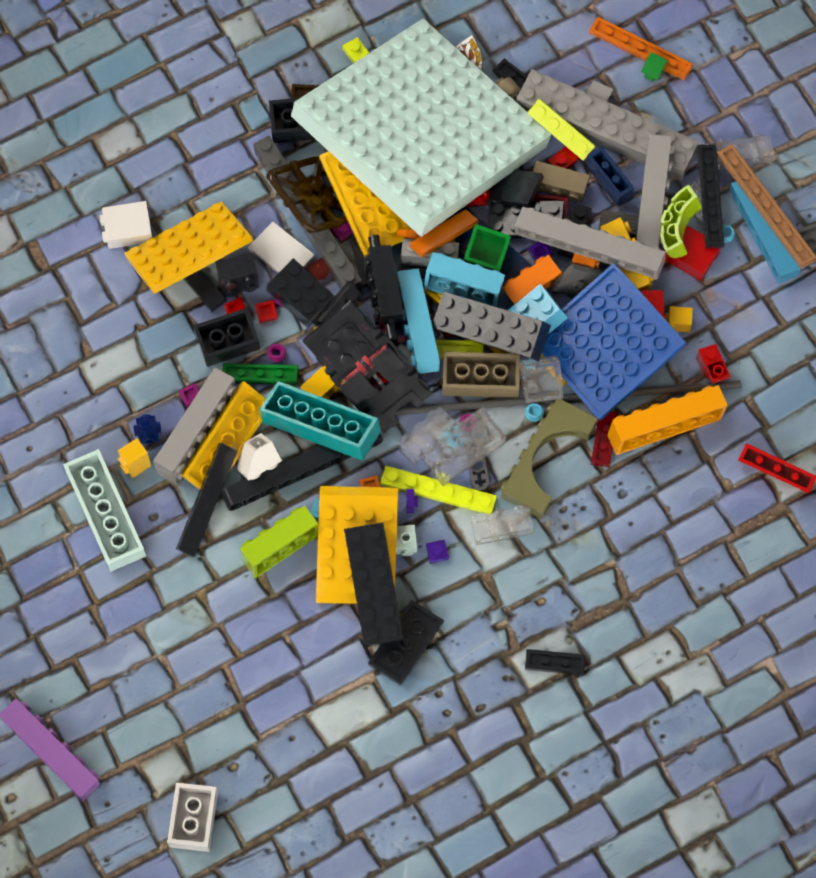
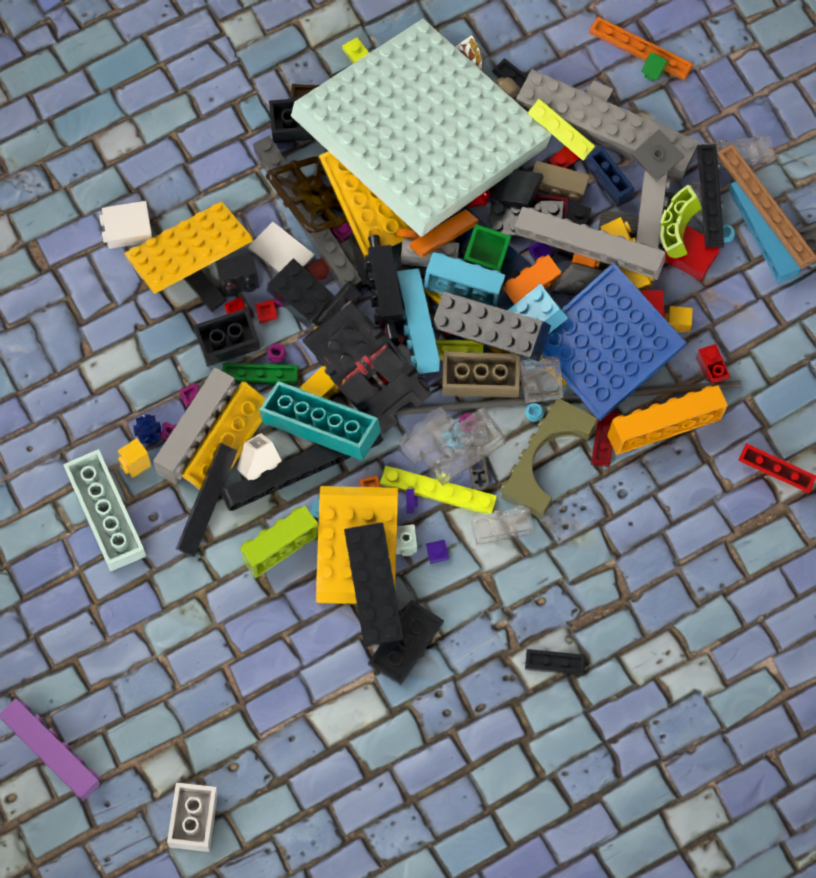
(166, 427): none -> magenta plate
(657, 155): none -> dark grey plate

